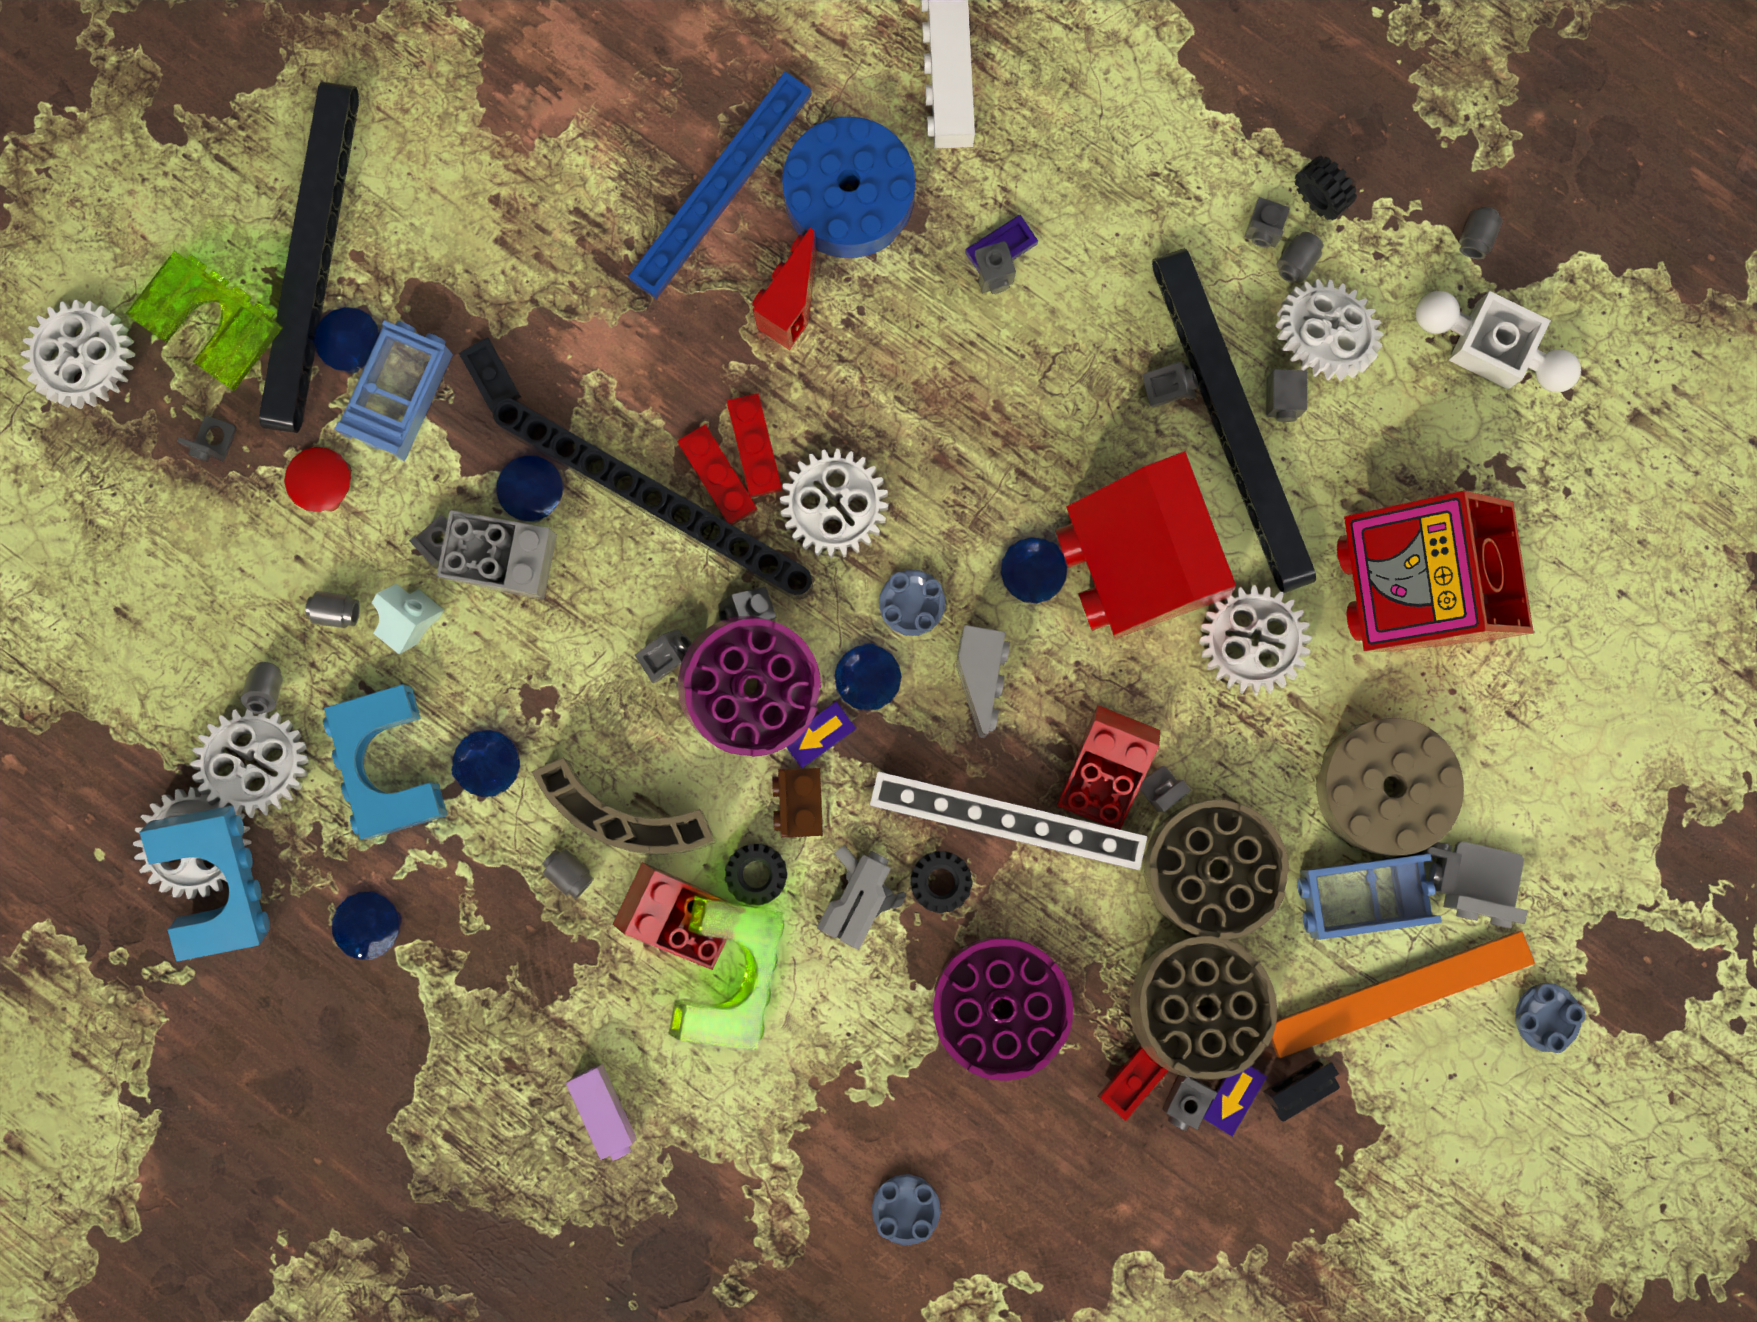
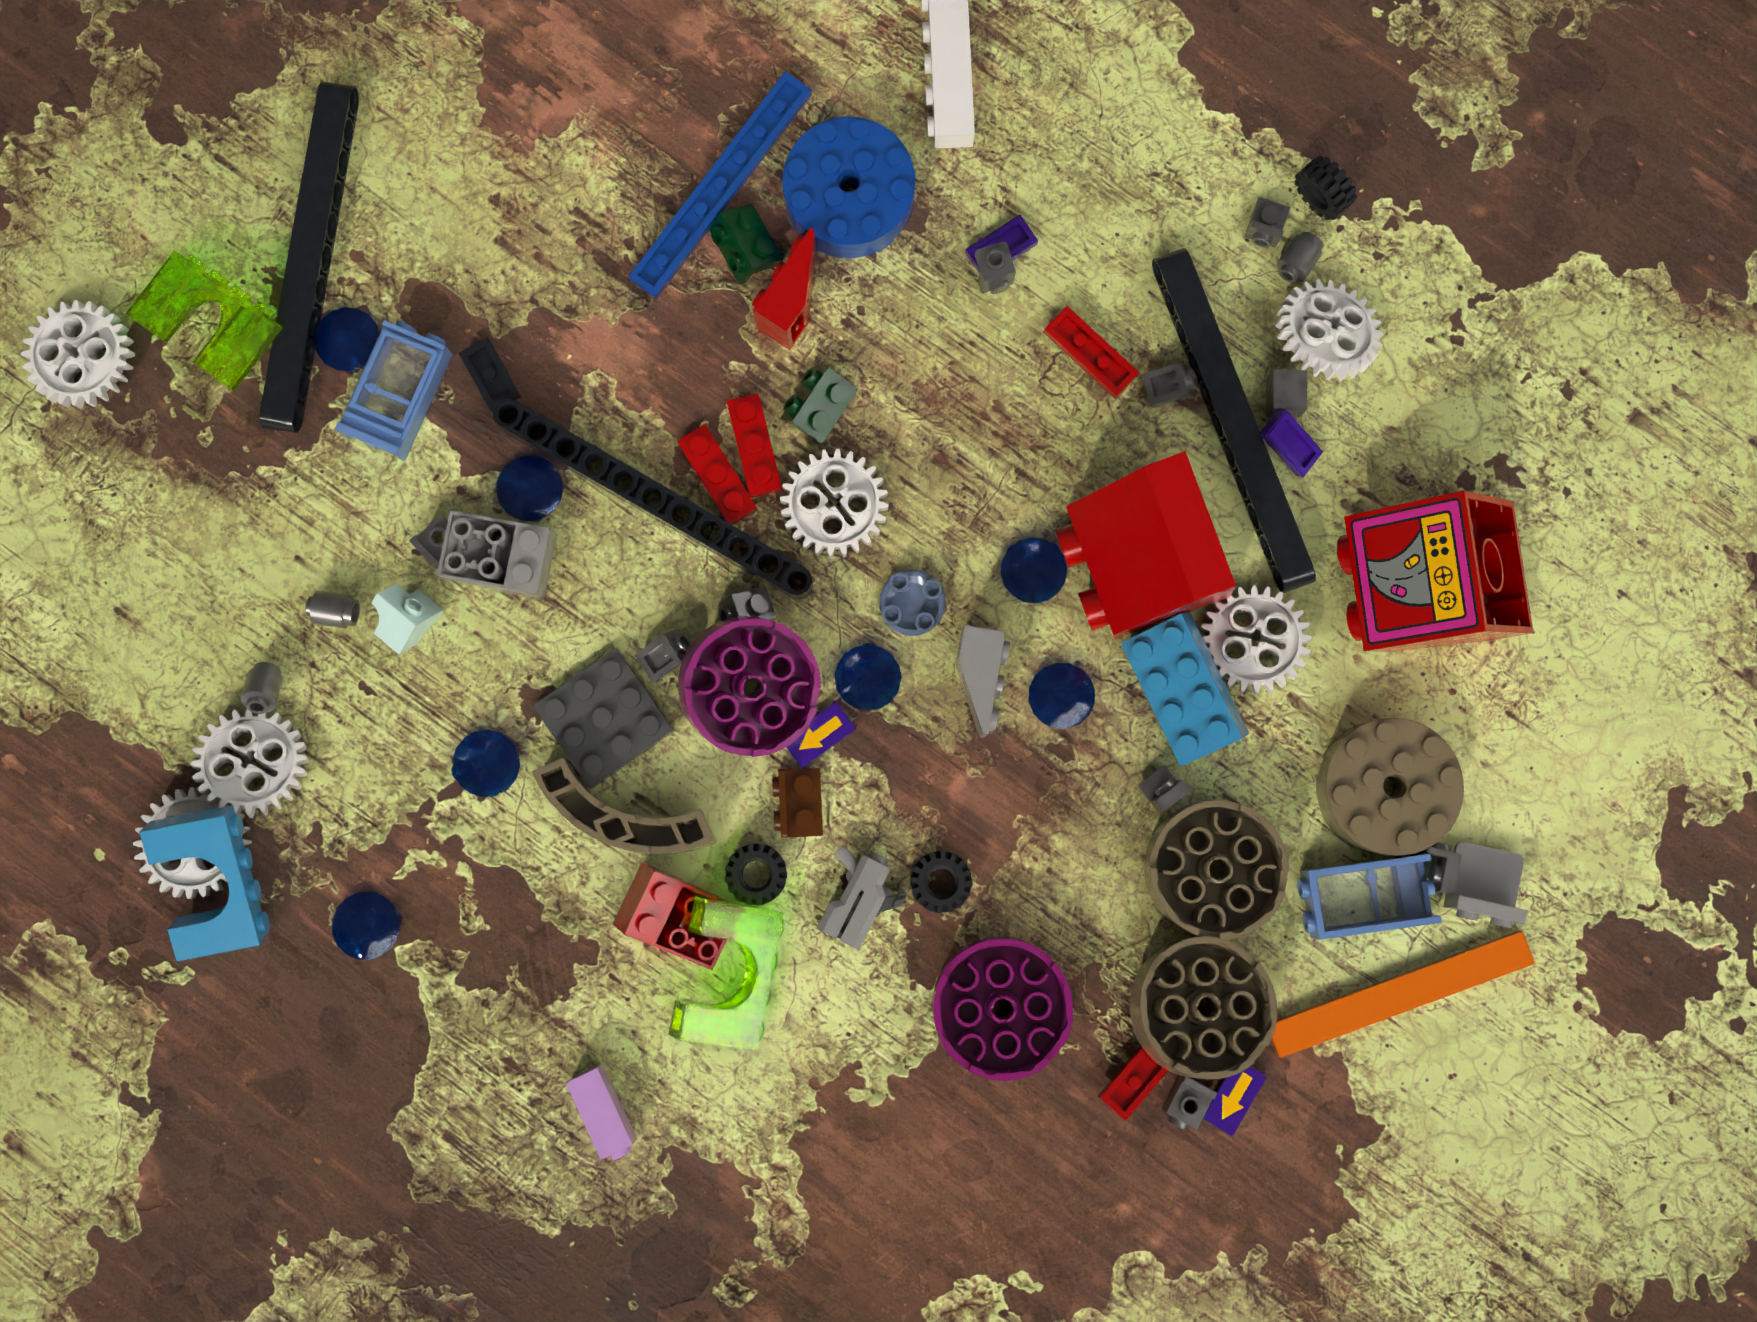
(202, 449): dark grey bracket -> none
(318, 479): red dish -> none
(352, 729): dark azure arch -> none
(567, 873): flat silver brick -> none
(603, 718): none -> dark grey plate
(744, 242): none -> dark green bracket
(818, 402): none -> bracket
(906, 1209): sand blue dish -> none
(1008, 821): white brick -> none
(1061, 695): none -> clear blue dish
(1091, 352): none -> red plate
(1109, 767): red slope -> none
(1184, 688): none -> dark azure brick
(1290, 442): none -> dark purple tile
(1302, 1088): black bracket -> none
(1480, 232): flat silver brick -> none
(1499, 340): white brick -> none
(1548, 1017): sand blue dish -> none

